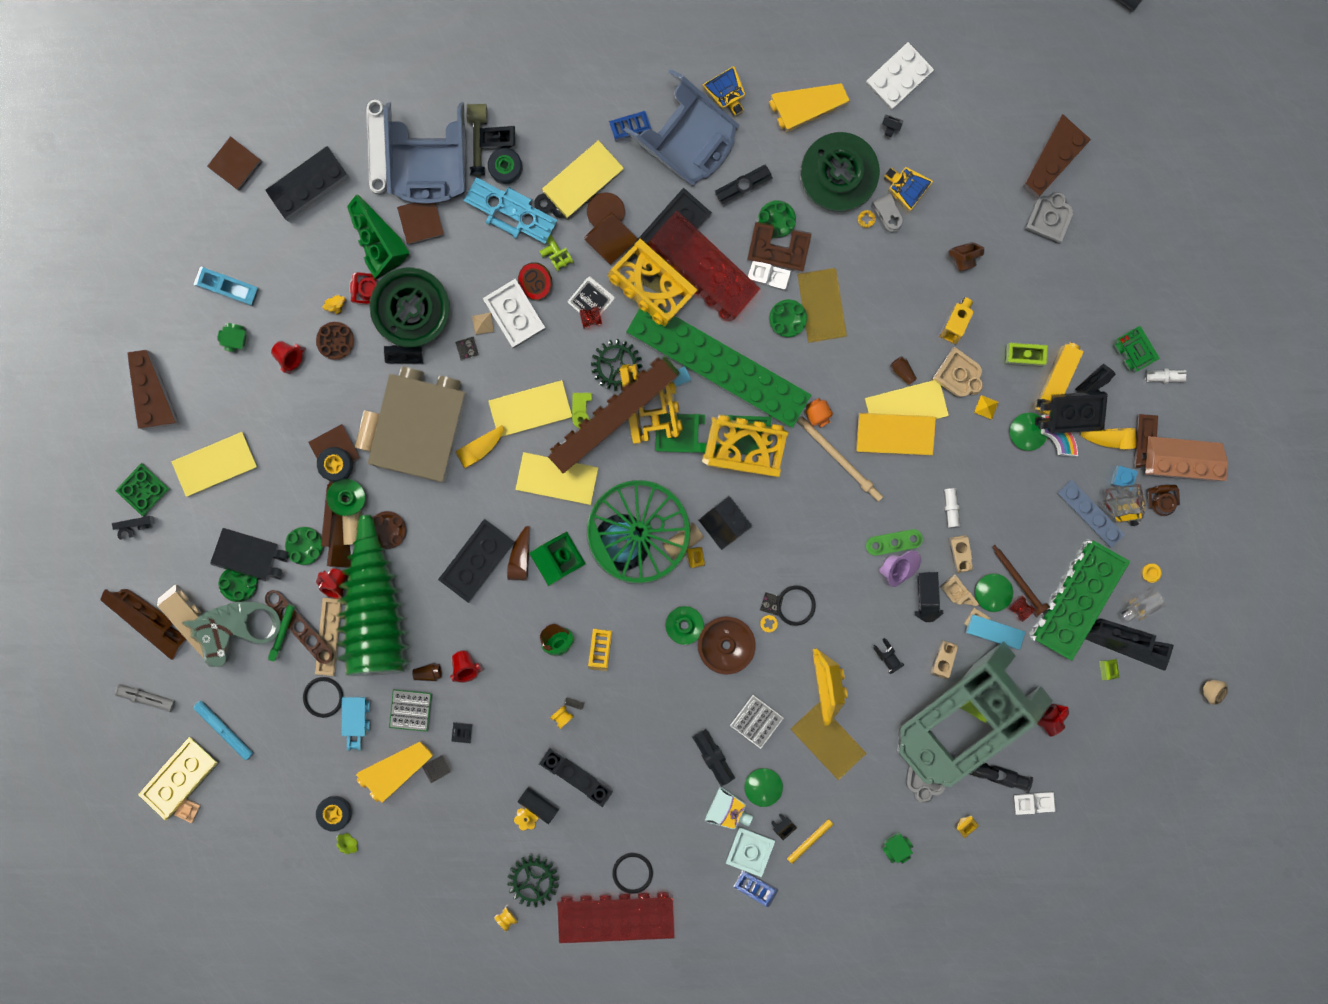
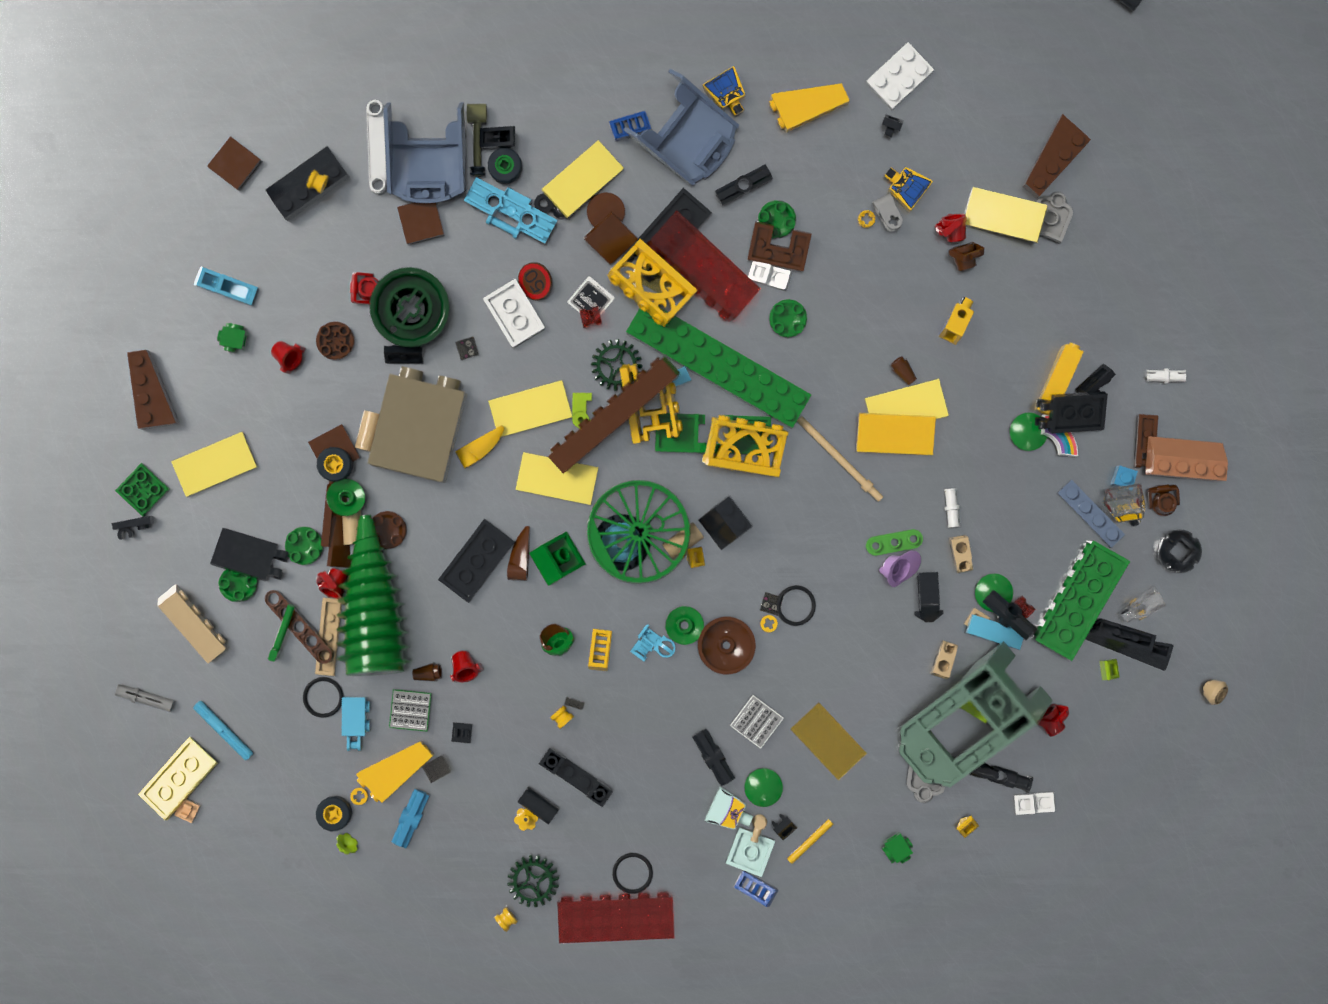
(145, 620): reddish brown wedge -> none
(216, 625): sand green animal -> none
(317, 181): none -> yellow wheel
(334, 304): yellow plant -> none
(363, 800): none -> yellow bush
(381, 244): green wedge -> none
(410, 818): none -> dark azure piece
(483, 323): tan slope -> none
(558, 255): lime arm -> none
(647, 642): none -> medium azure piece
(759, 822): none -> tan piece
(819, 412): orange head -> none
(822, 304): clear yellow piece -> none
(825, 190): dark green wheel -> none
(830, 686): yellow wedge -> none
(889, 657): black piece -> none
(953, 227): none -> red piece
(957, 592): tan slope -> none
(959, 374): tan plate -> none
(986, 407): yellow slope -> none
(1005, 214): none -> light yellow tile
(1009, 615): none -> black piece
(1026, 354): lime brick -> none
(1040, 608): reddish brown piece -> none
(1115, 438): yellow piece -> none
(1136, 349): green slope -> none
(1151, 573): yellow tile -> none
(1172, 563): none -> black piece

